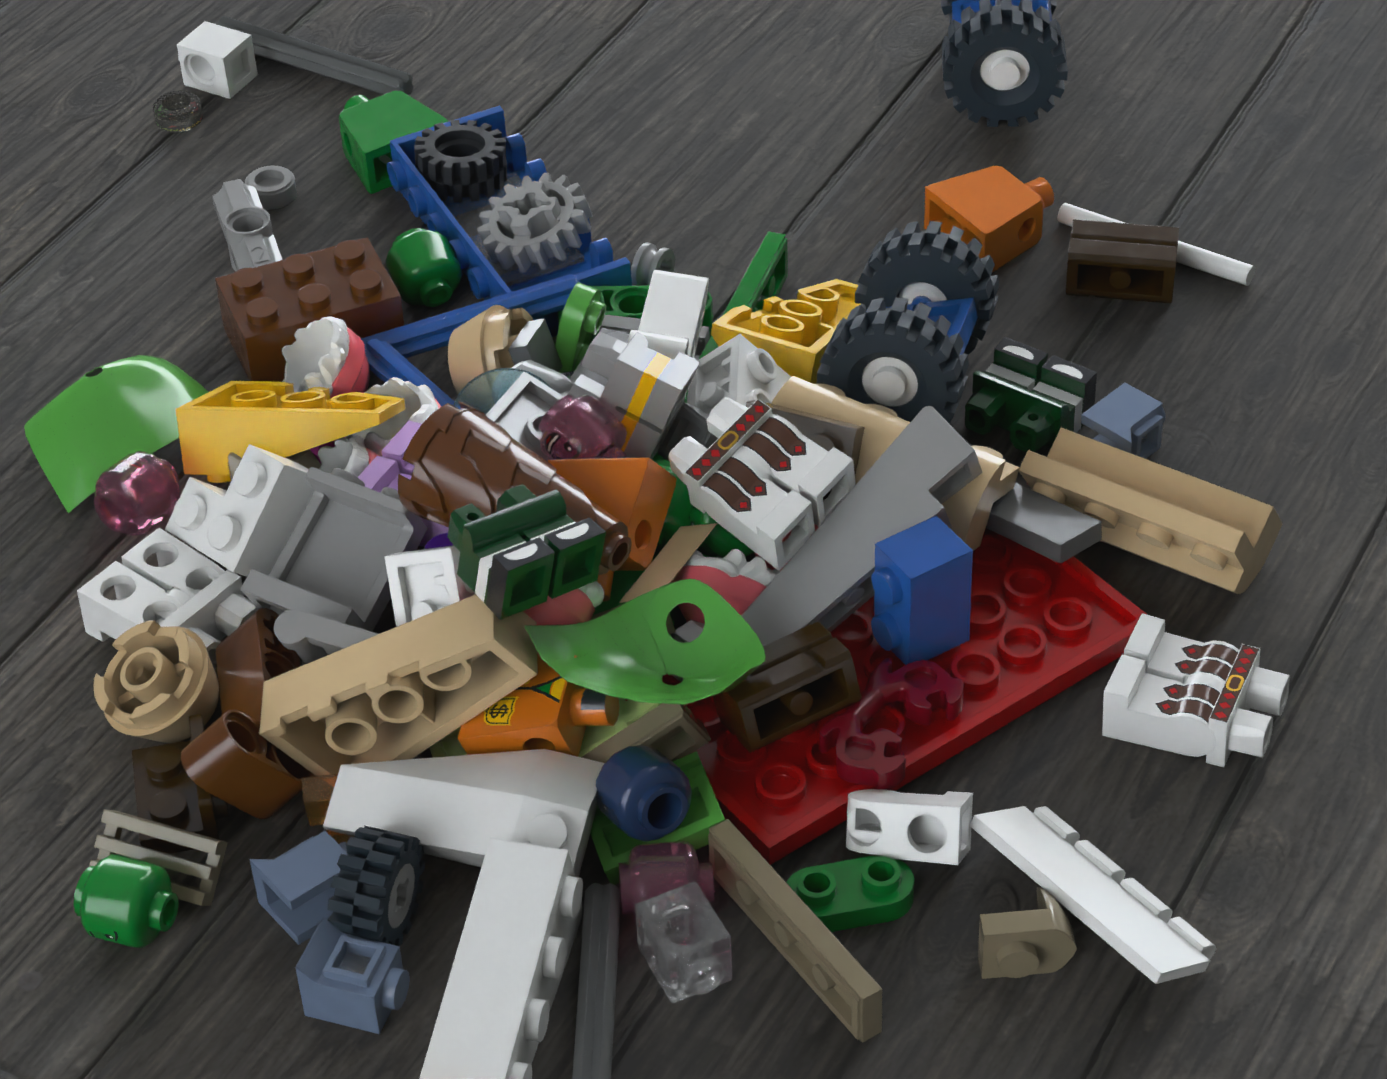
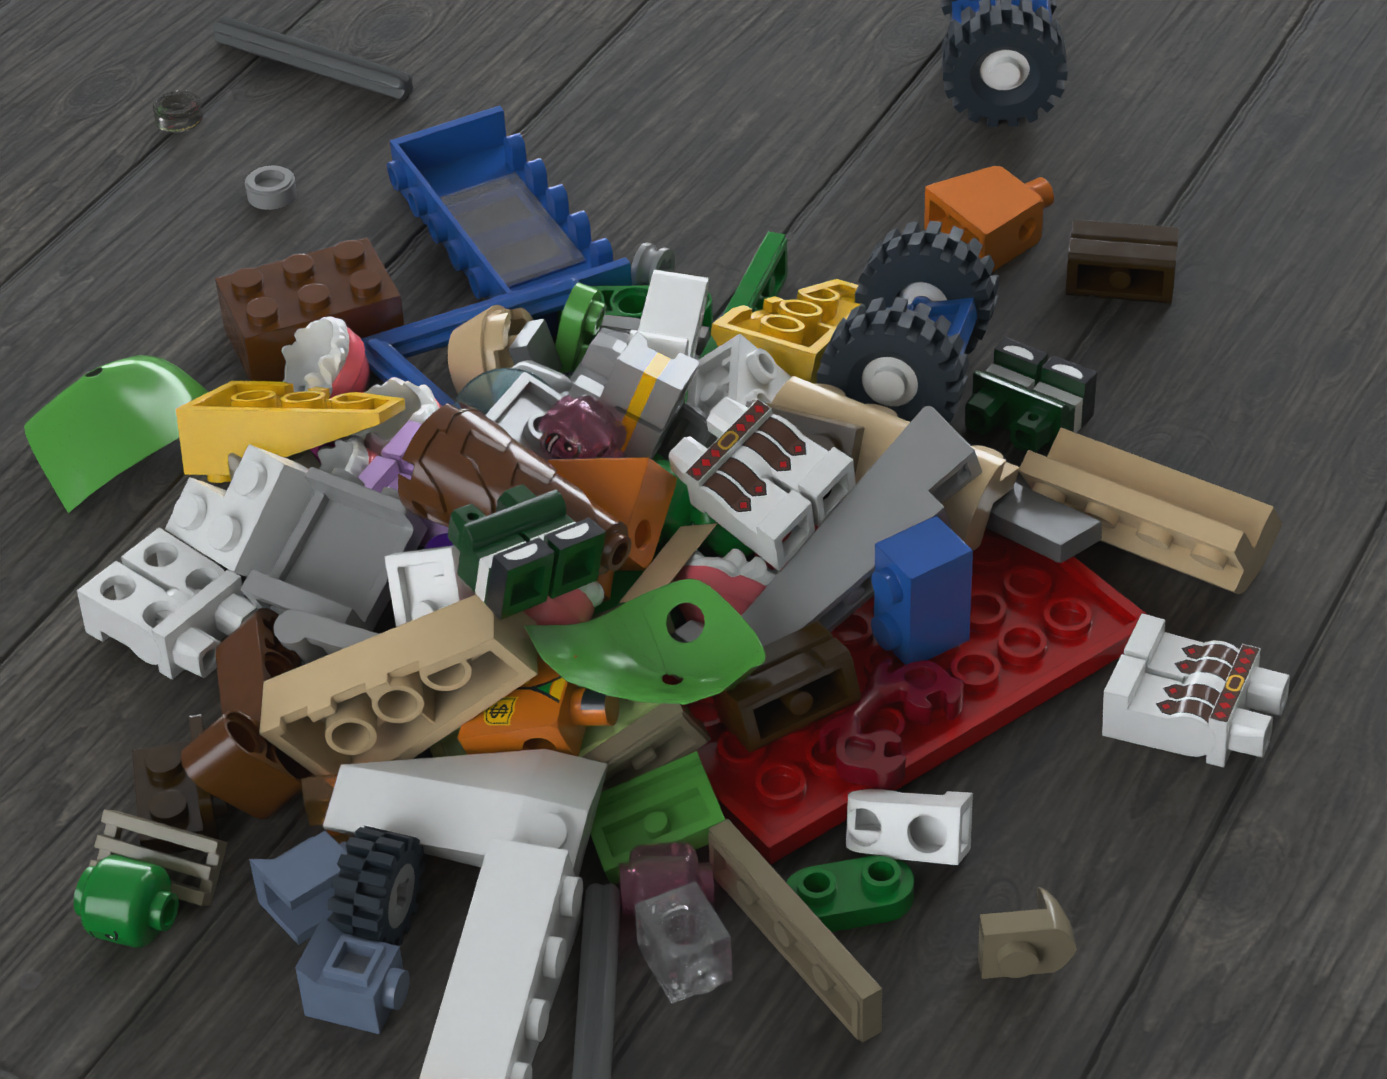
(136, 493): clear pink head -> none
(157, 683): tan cone -> none
(217, 59): white brick -> none
(245, 226): light grey piece -> none
(370, 126): green torso -> none
(422, 266): green head -> none
(462, 160): black tyre -> none
(535, 222): light grey gear -> none
(643, 793): dark blue head -> none
(1096, 892): white windscreen -> none
(1127, 421): sand blue window -> none
(1186, 253): white bar -> none

